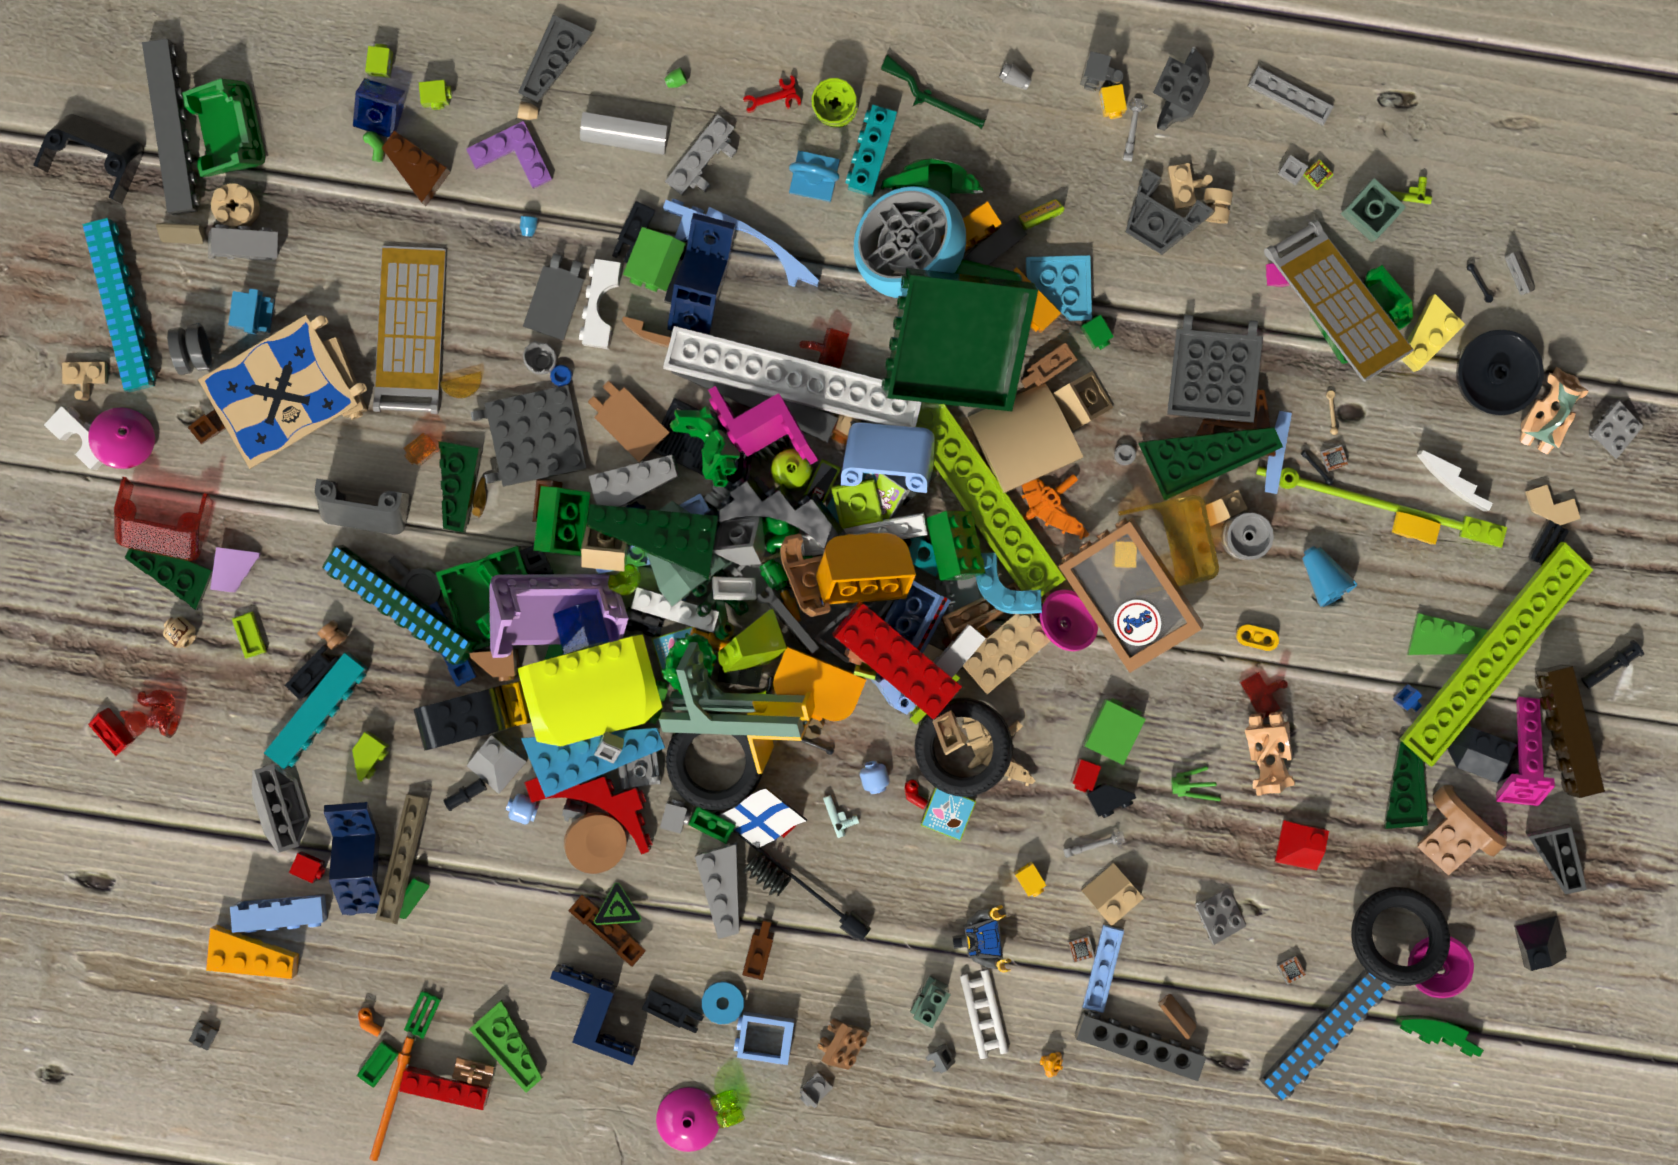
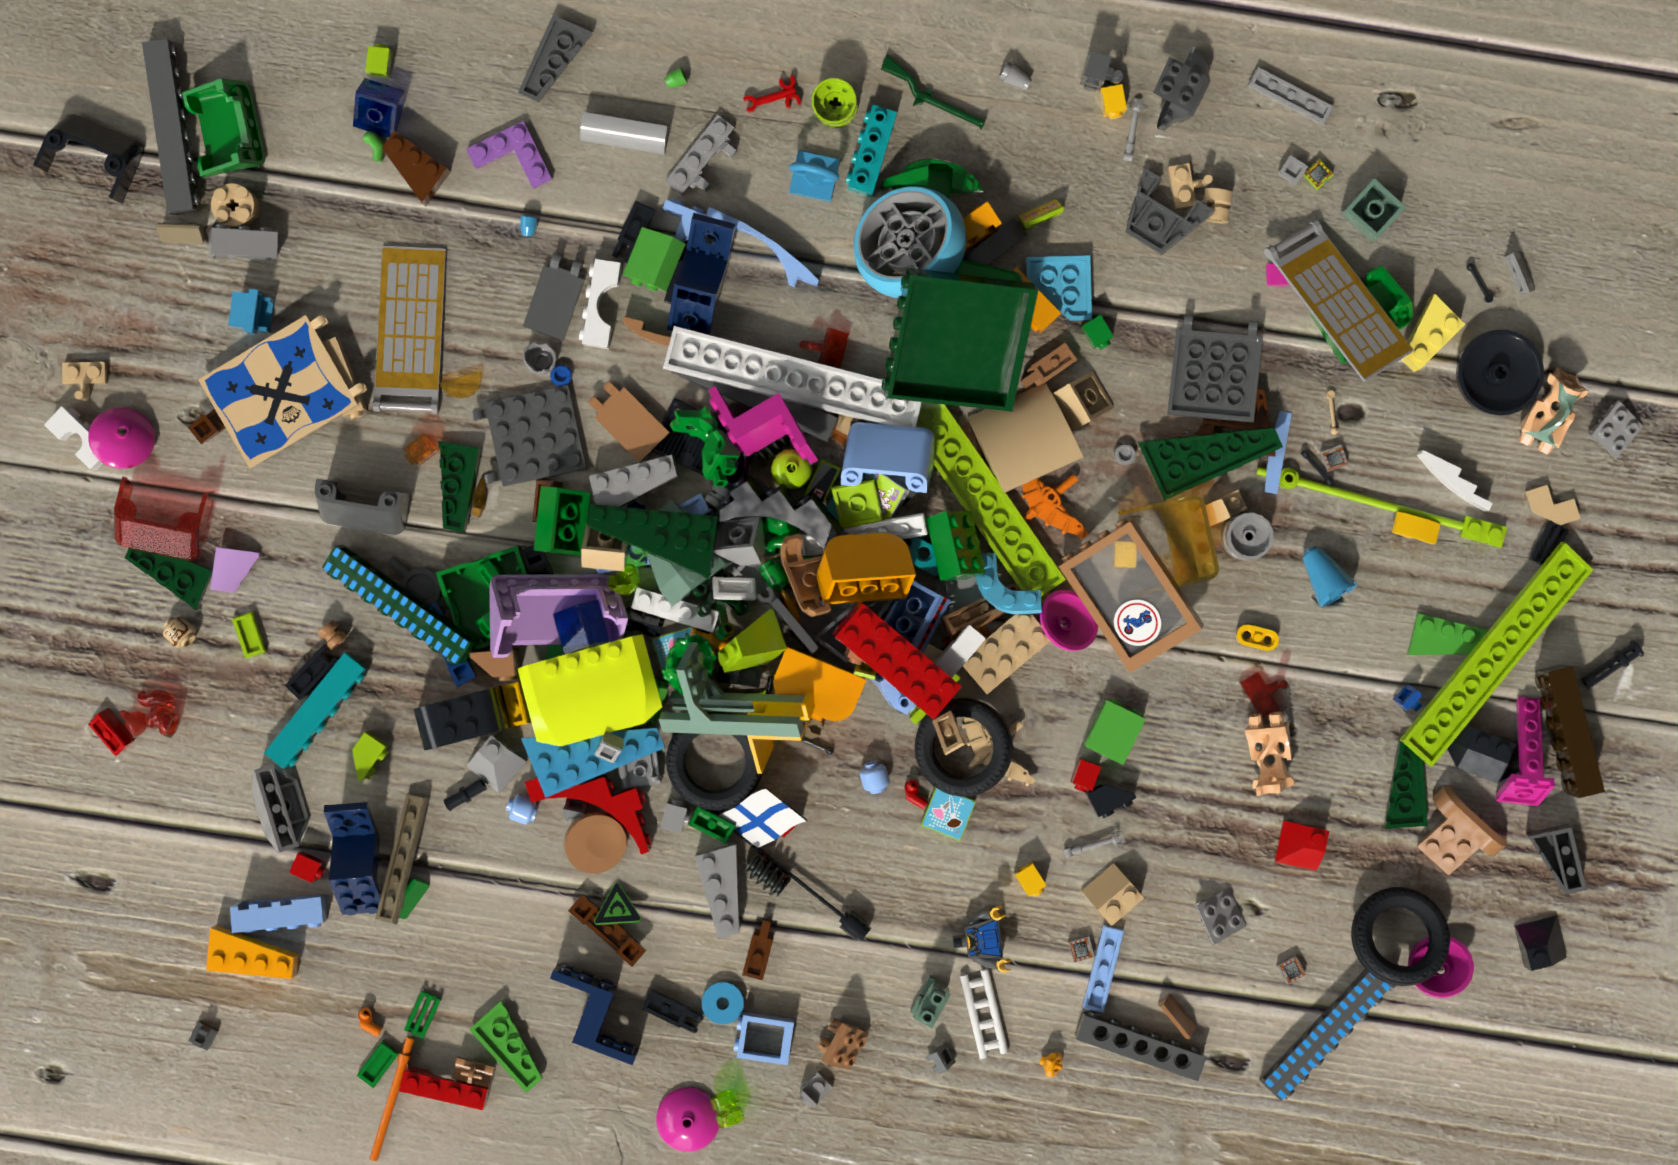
(119, 305): teal brick -> none
(189, 349): dark grey wheel -> none
(435, 94): lime brick -> none
(527, 111): tan hose -> none
(838, 817): light aqua hose -> none
(1181, 785): bright green plant -> none
(1414, 192): lime hose -> none
(1434, 1029): green slope -> none

